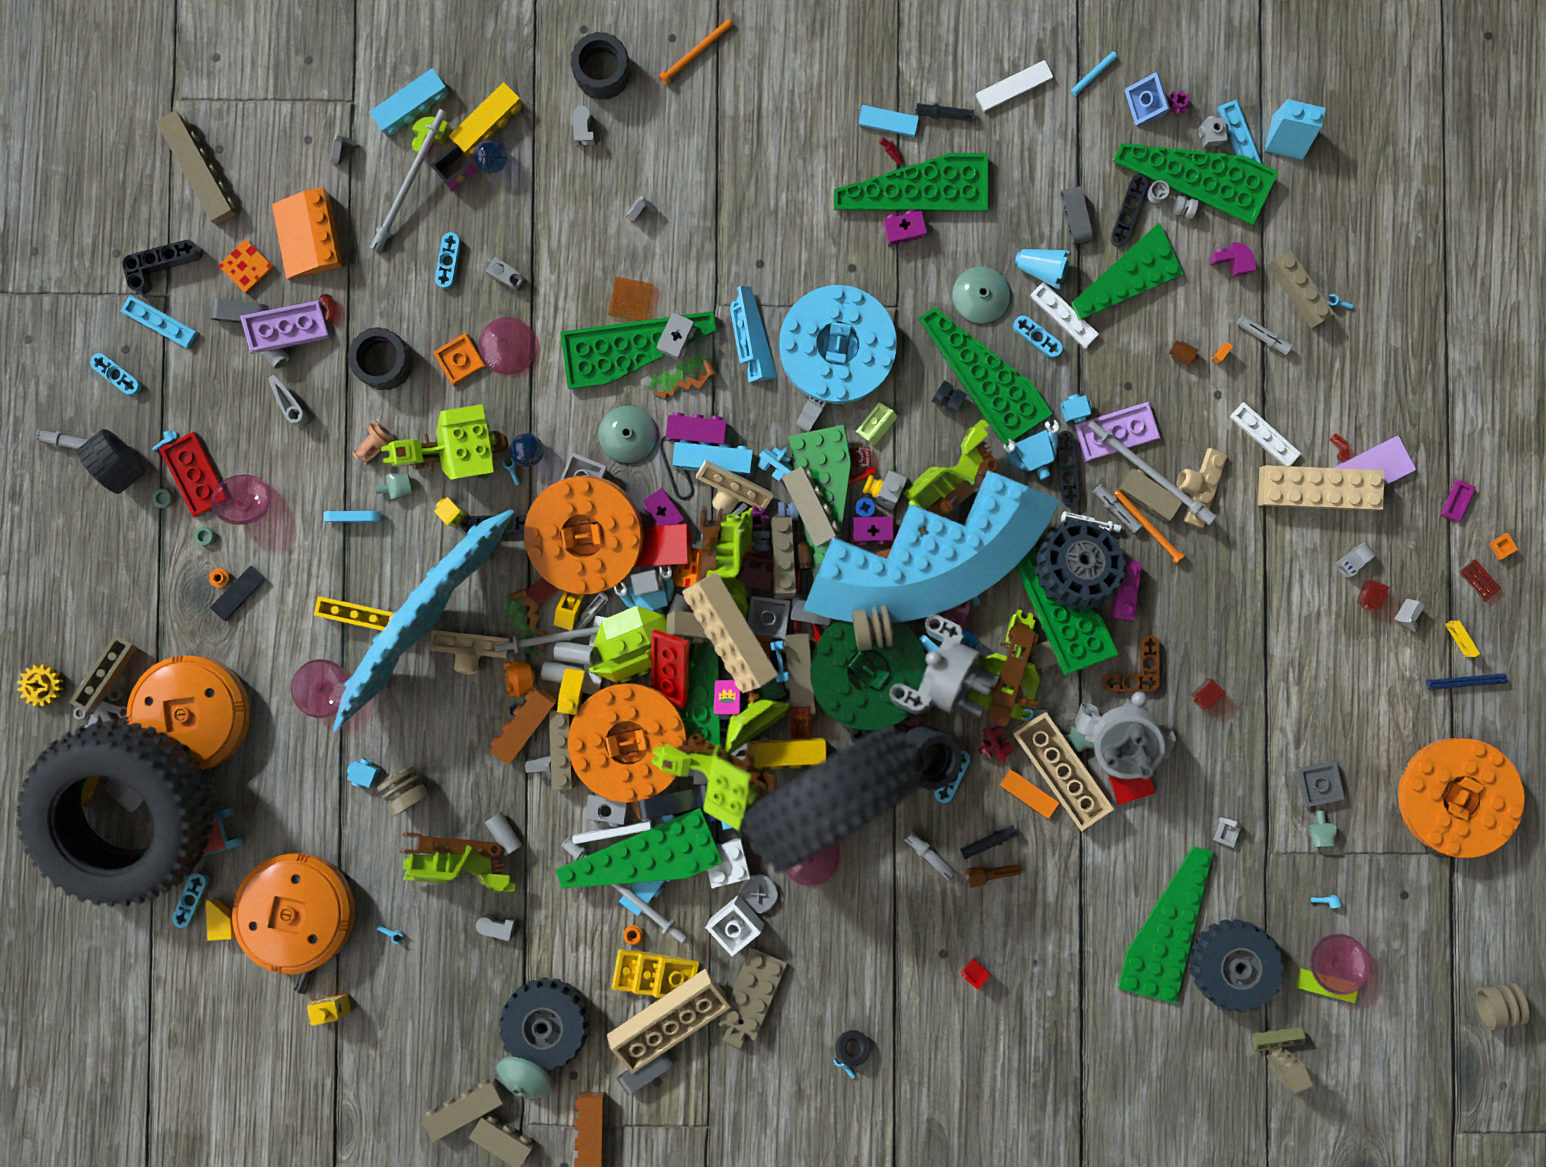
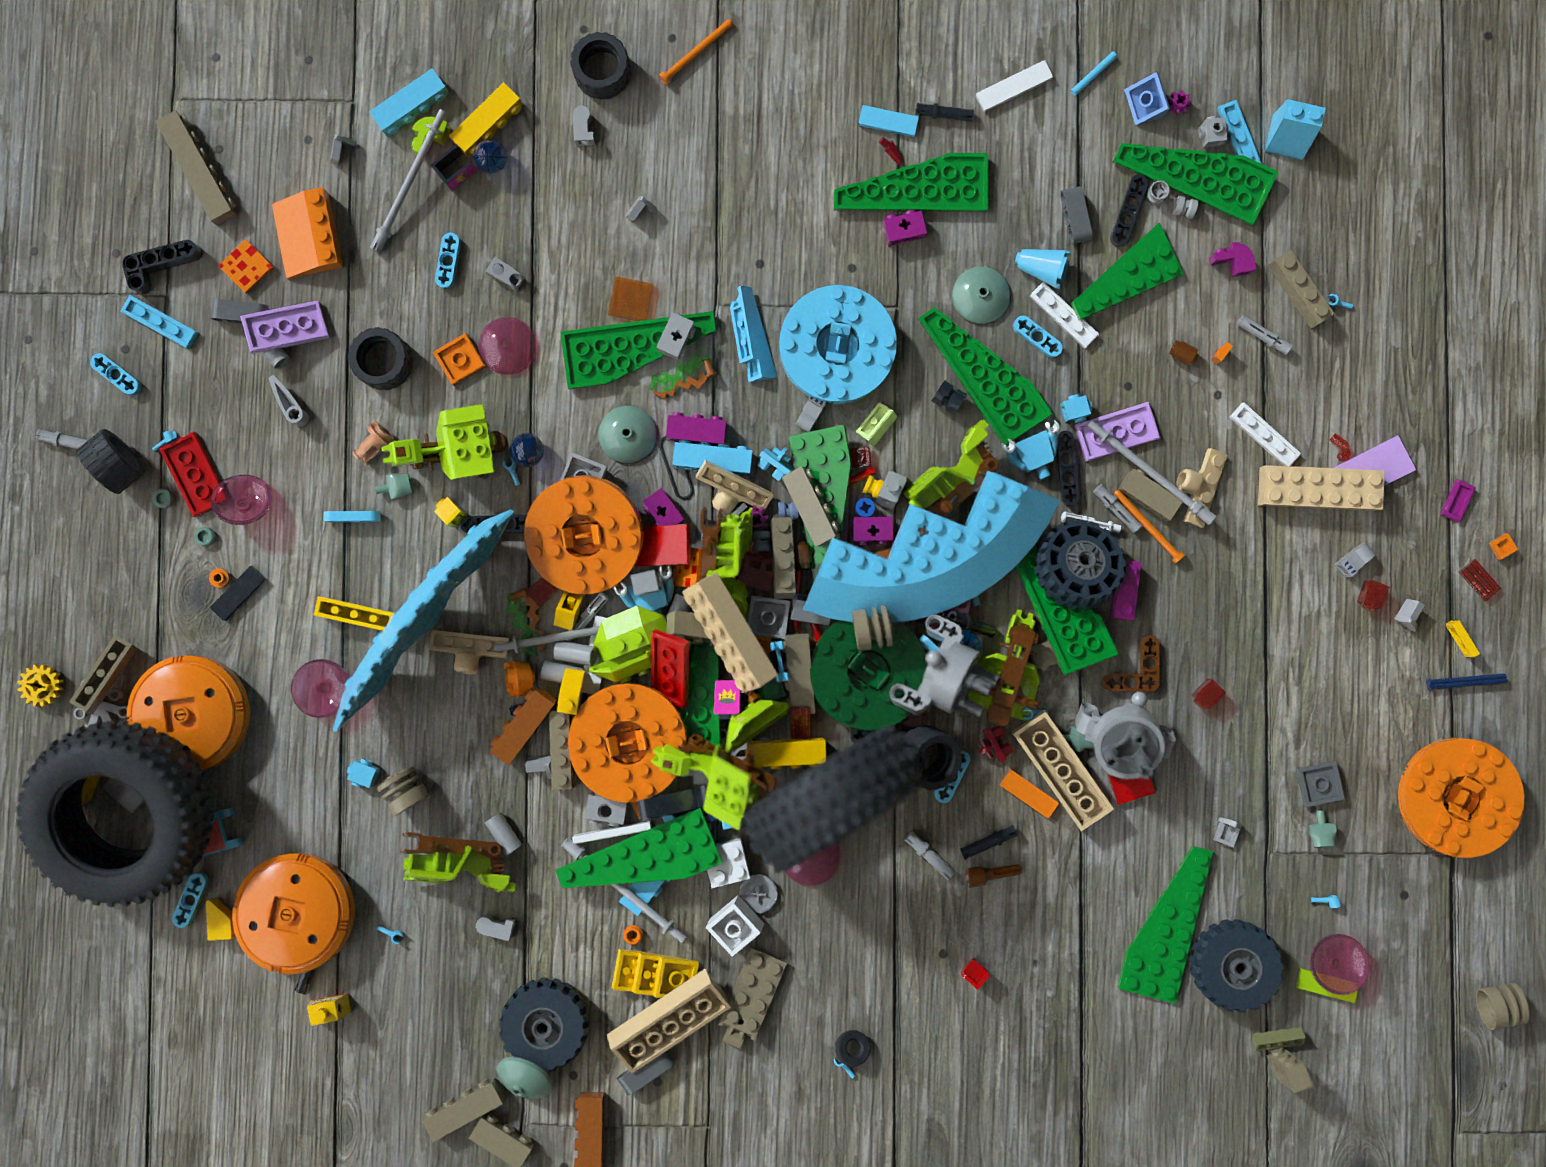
(331, 306): clear red arm -> none
(967, 622): none -> black pin

